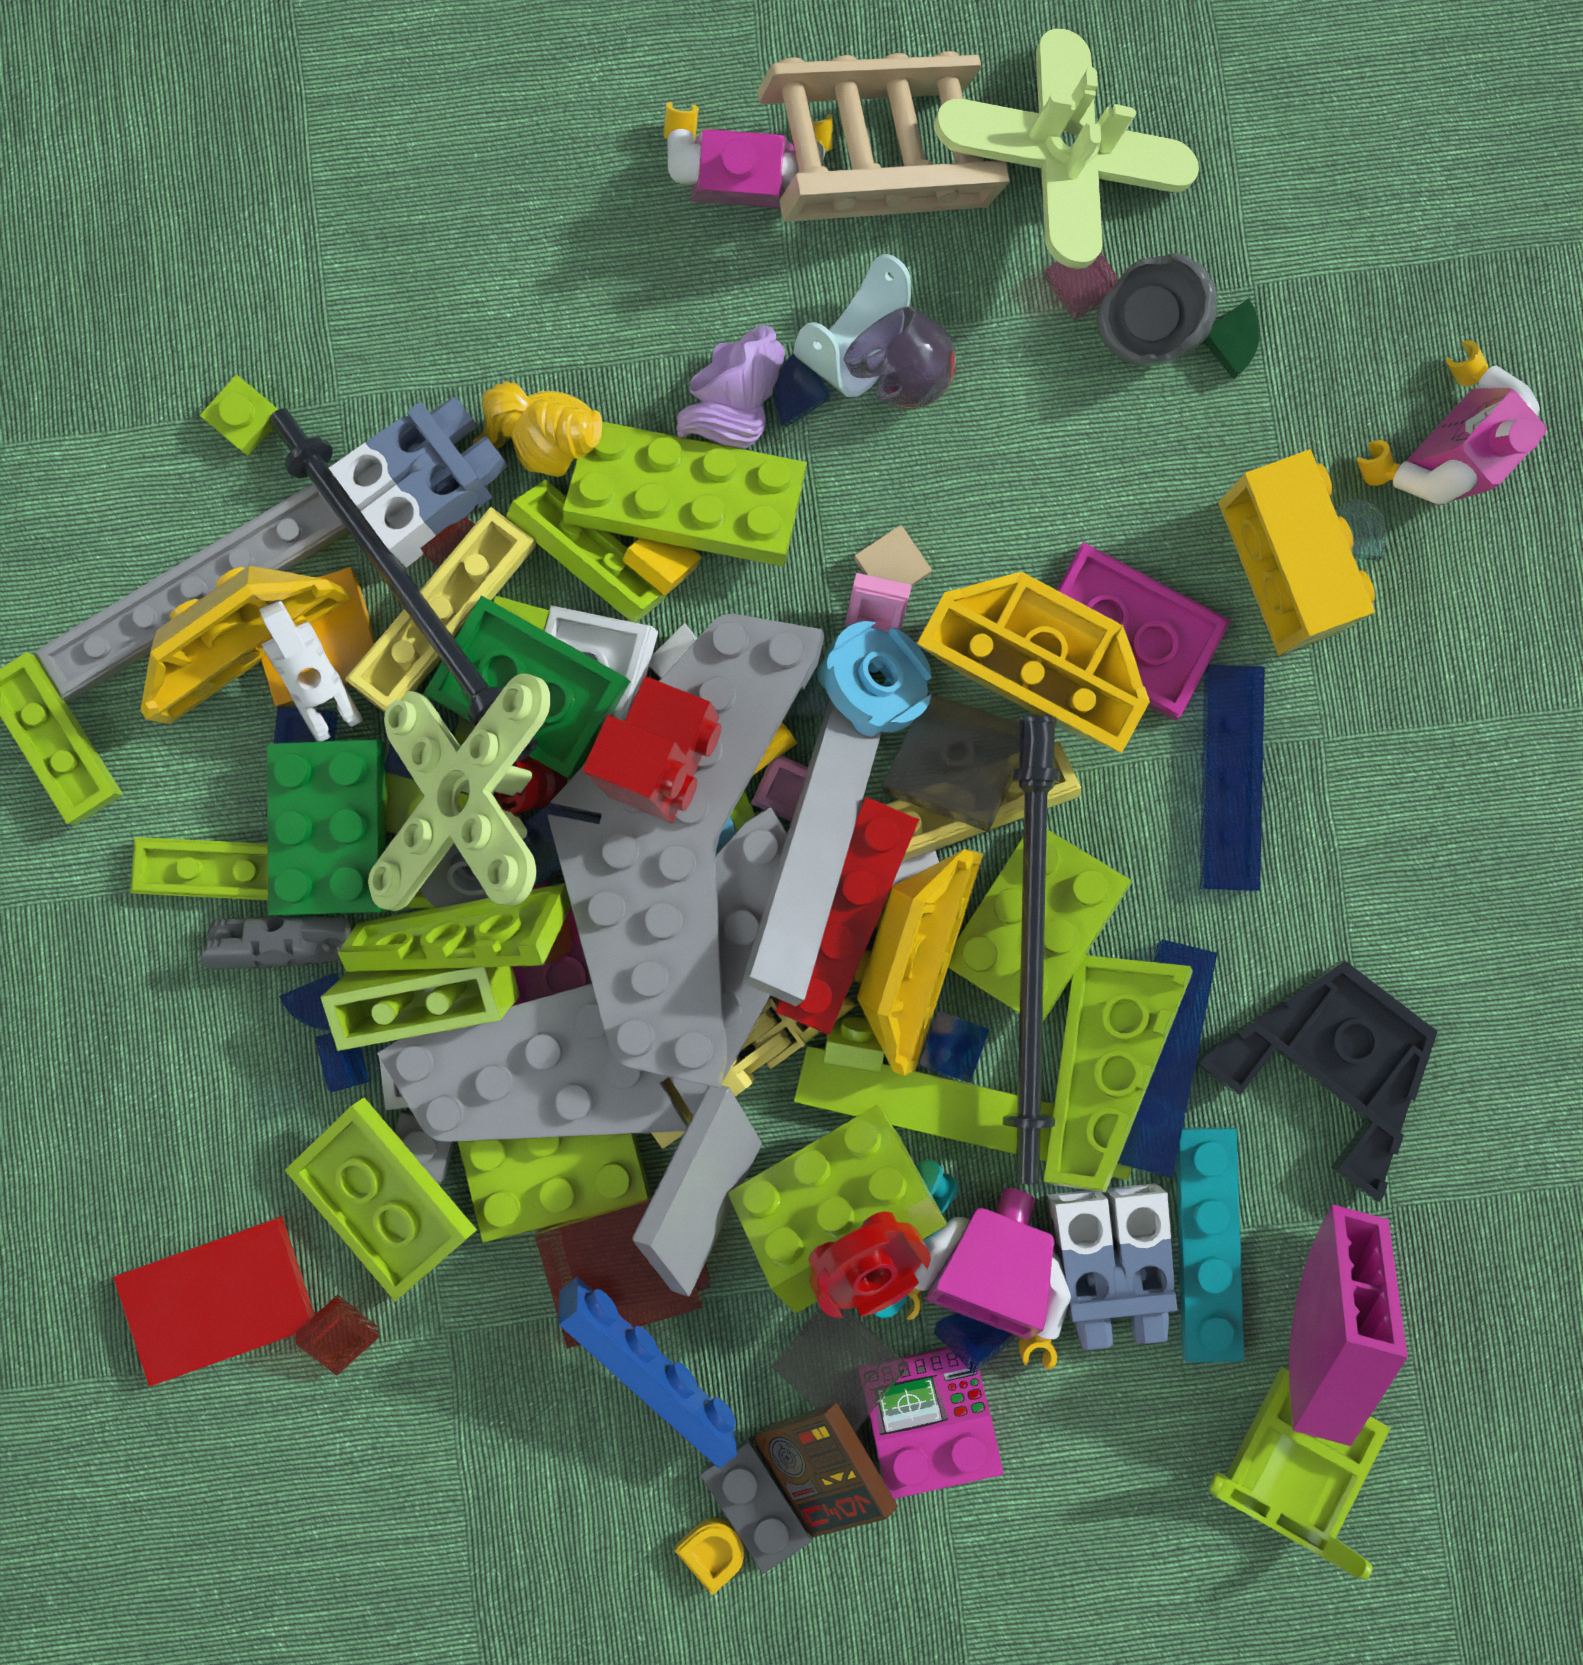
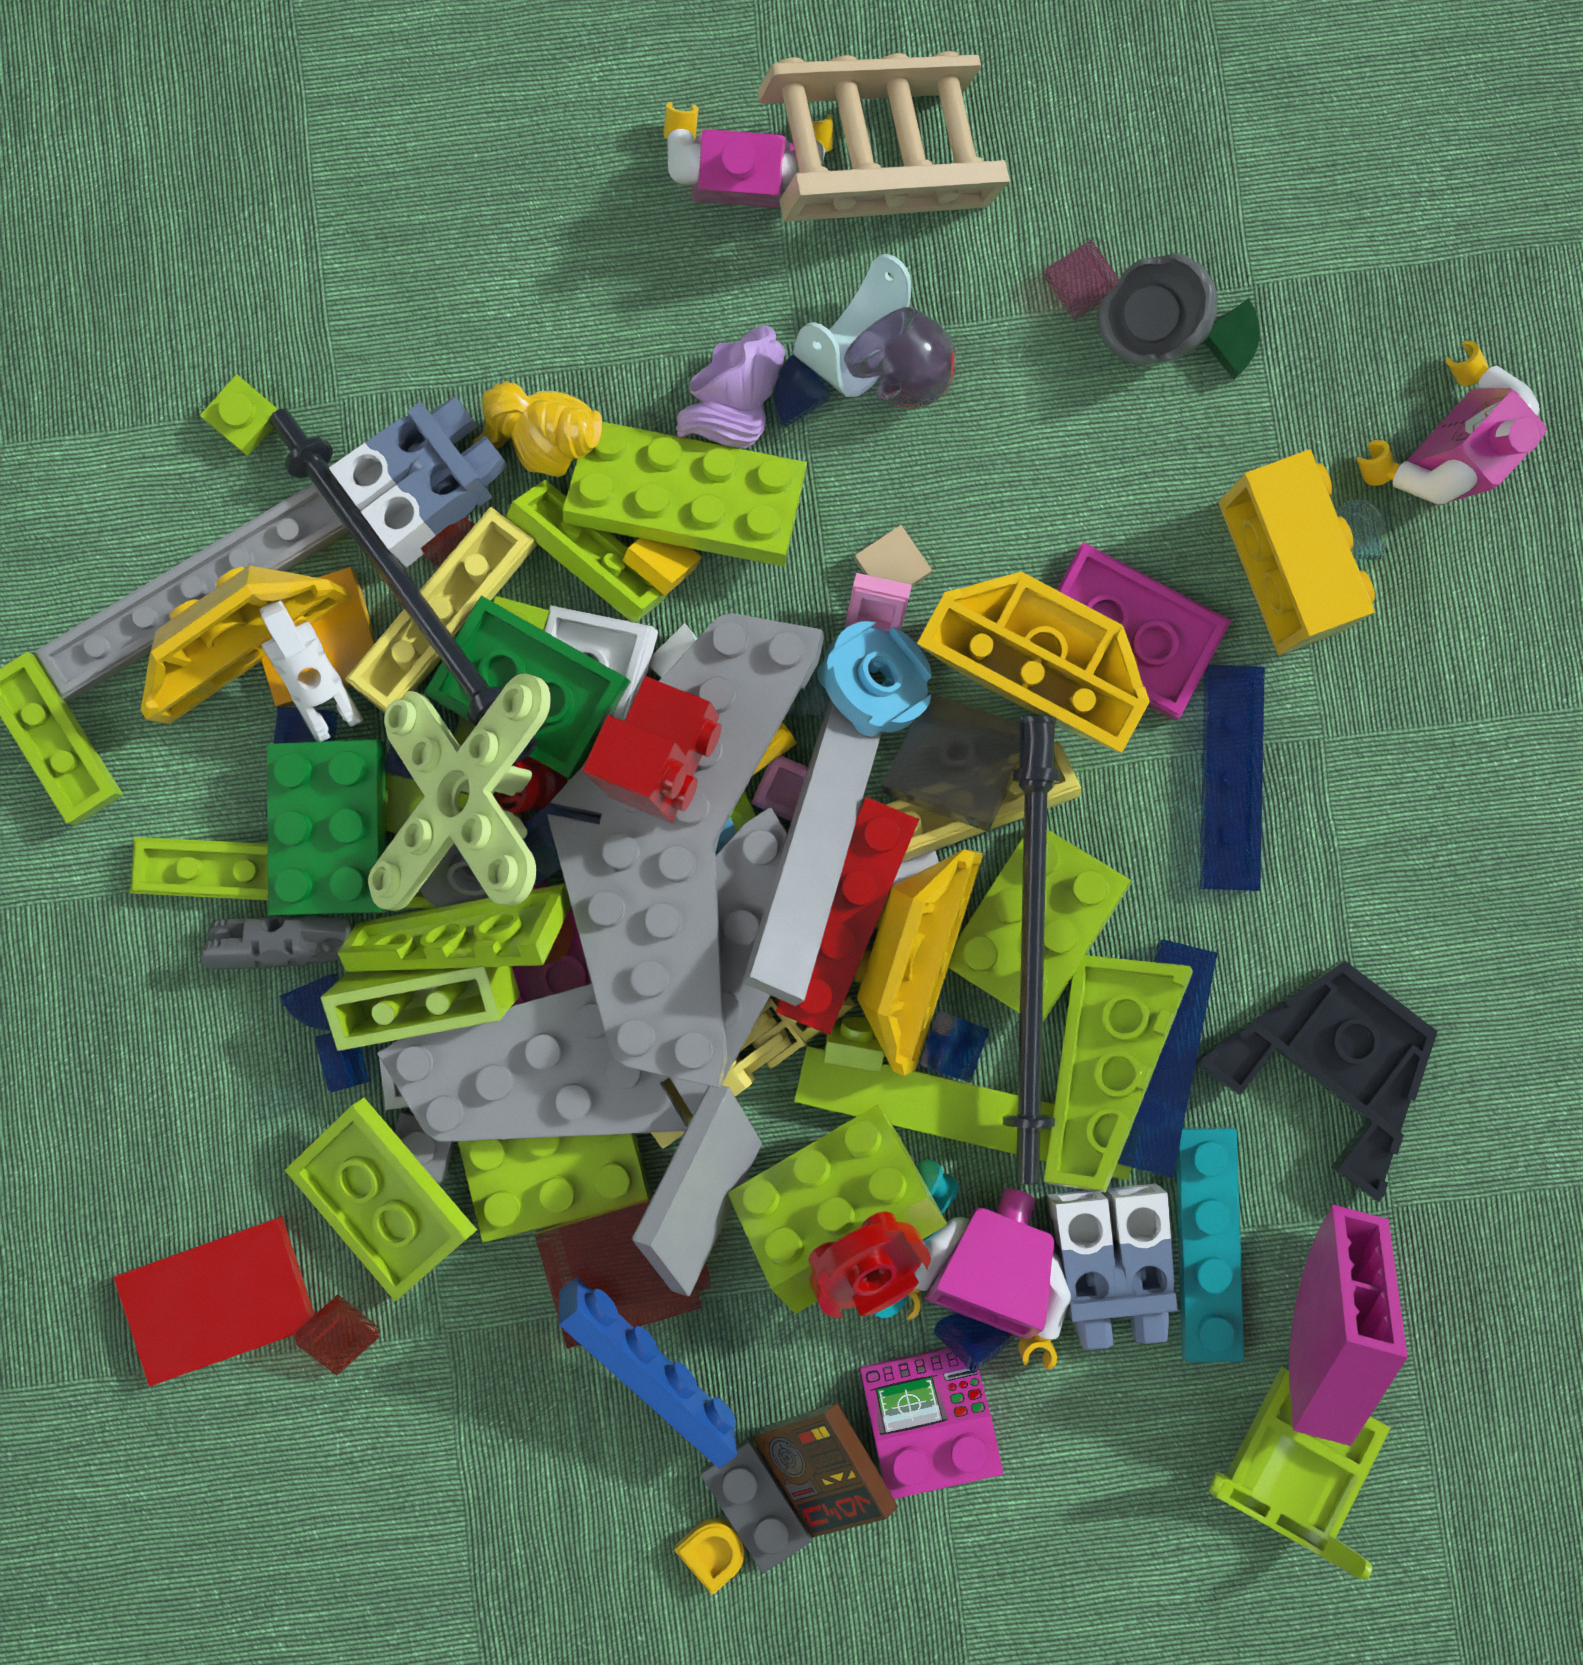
(840, 1364): clear smoke piece -> none
(1072, 173): yellowish green piece -> none

